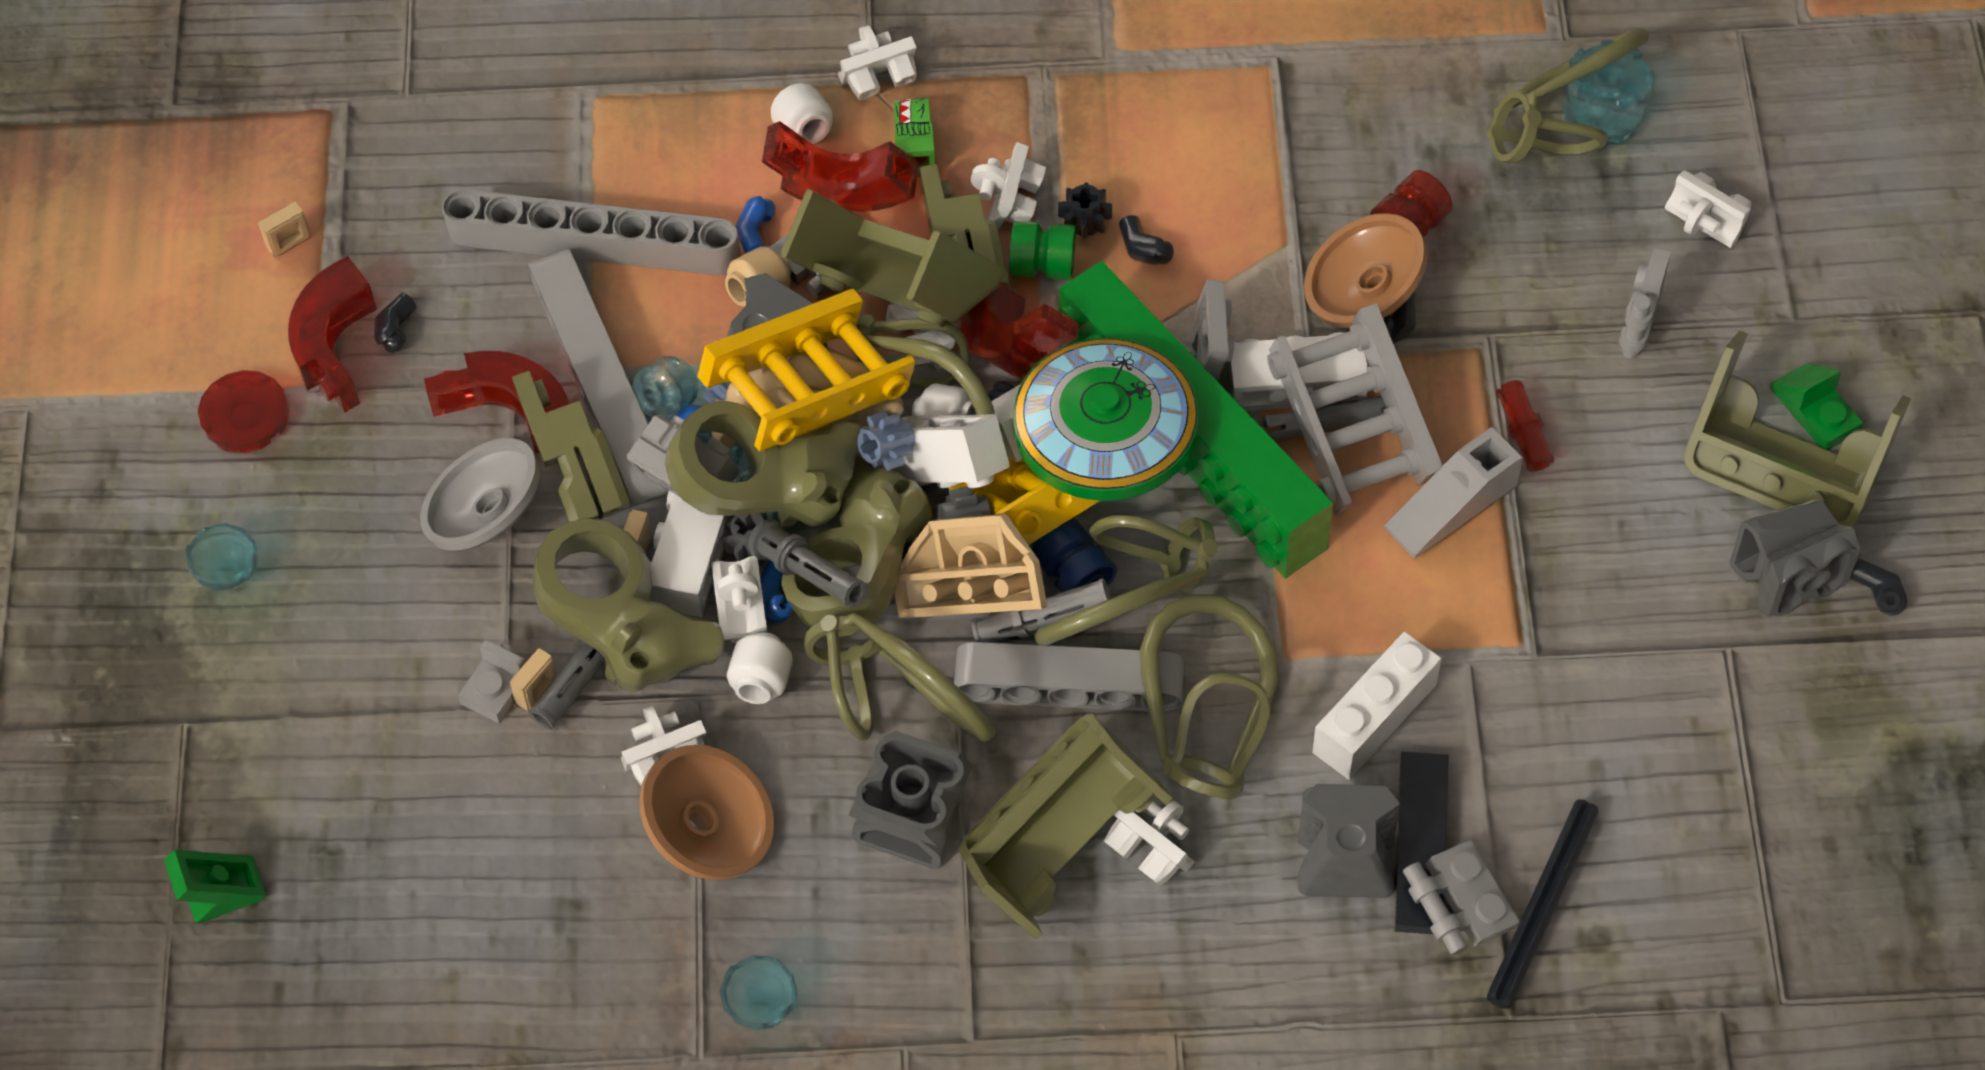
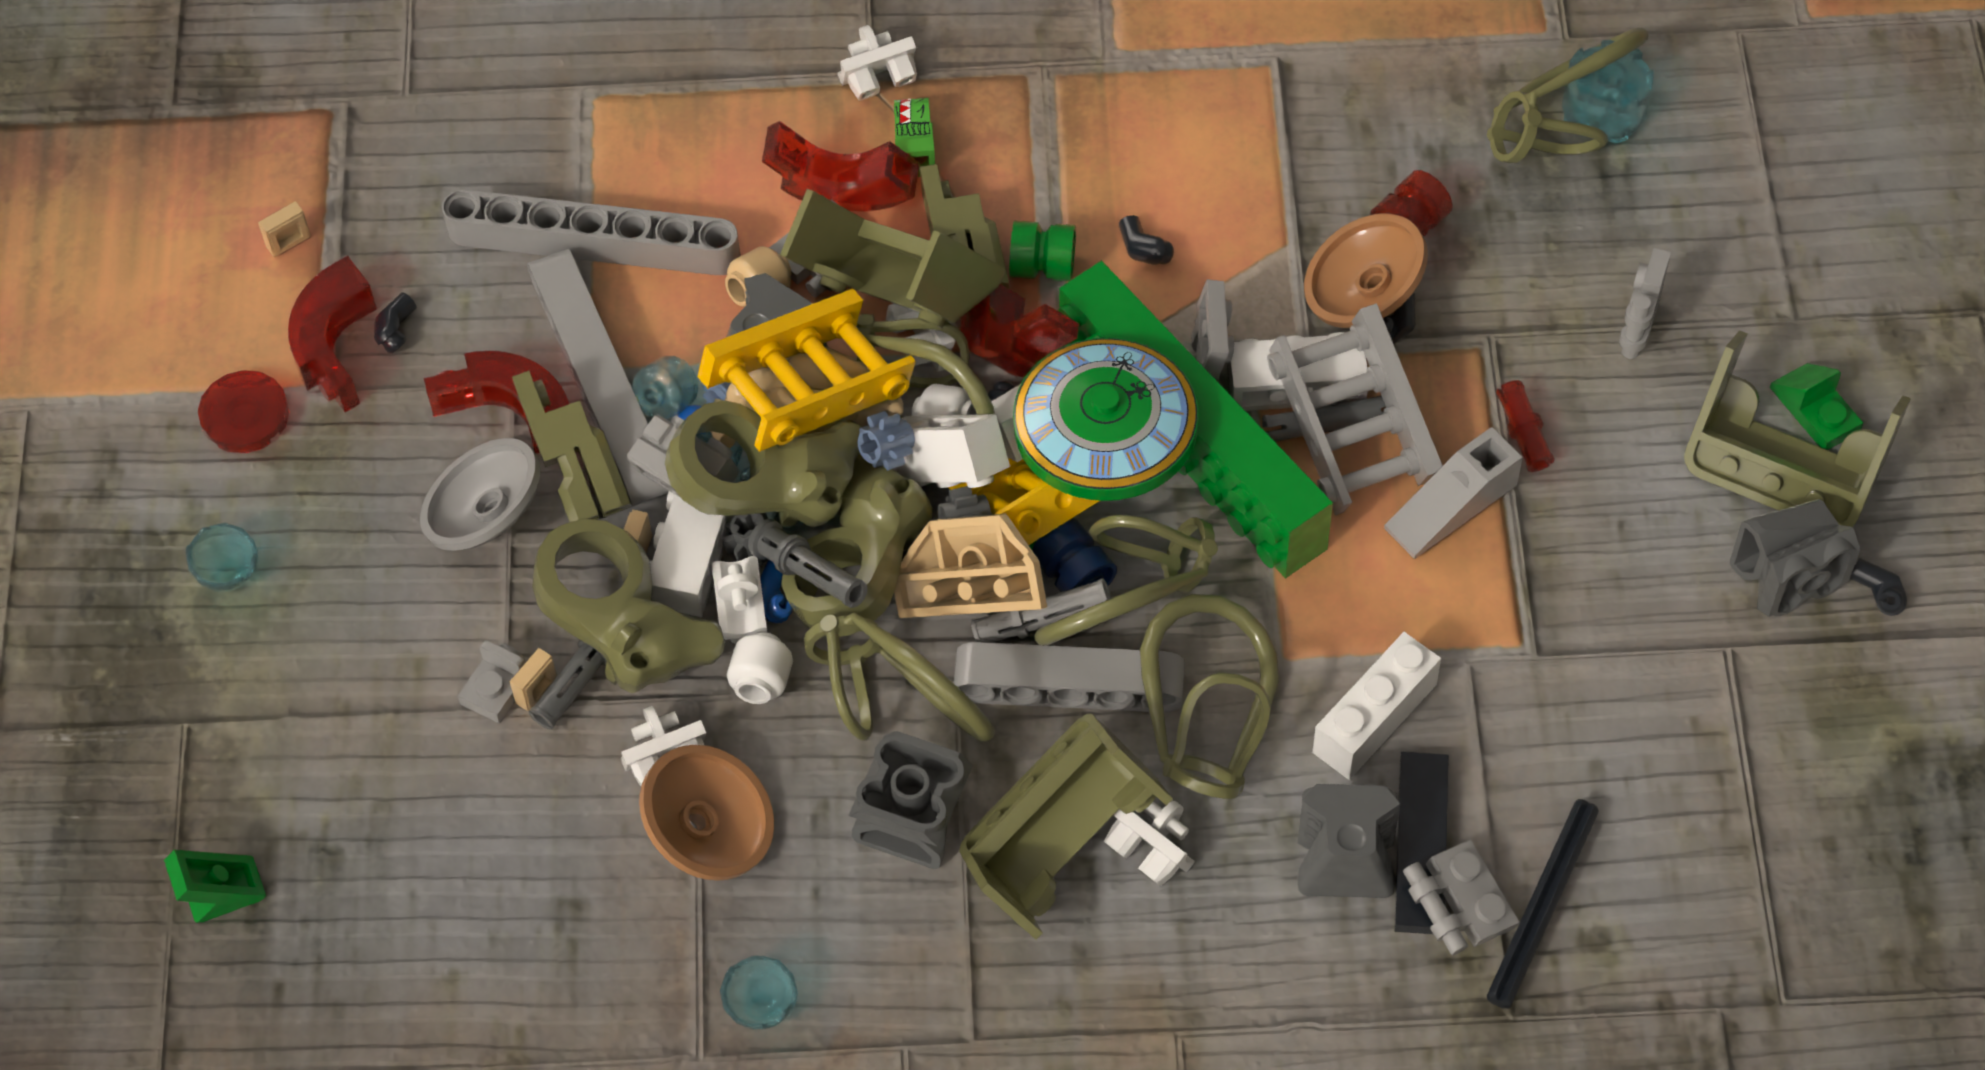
(753, 214): blue arm -> none
(803, 111): white head -> none
(1004, 182): white hips -> none
(1086, 209): black gear -> none
(1707, 208): white hips -> none

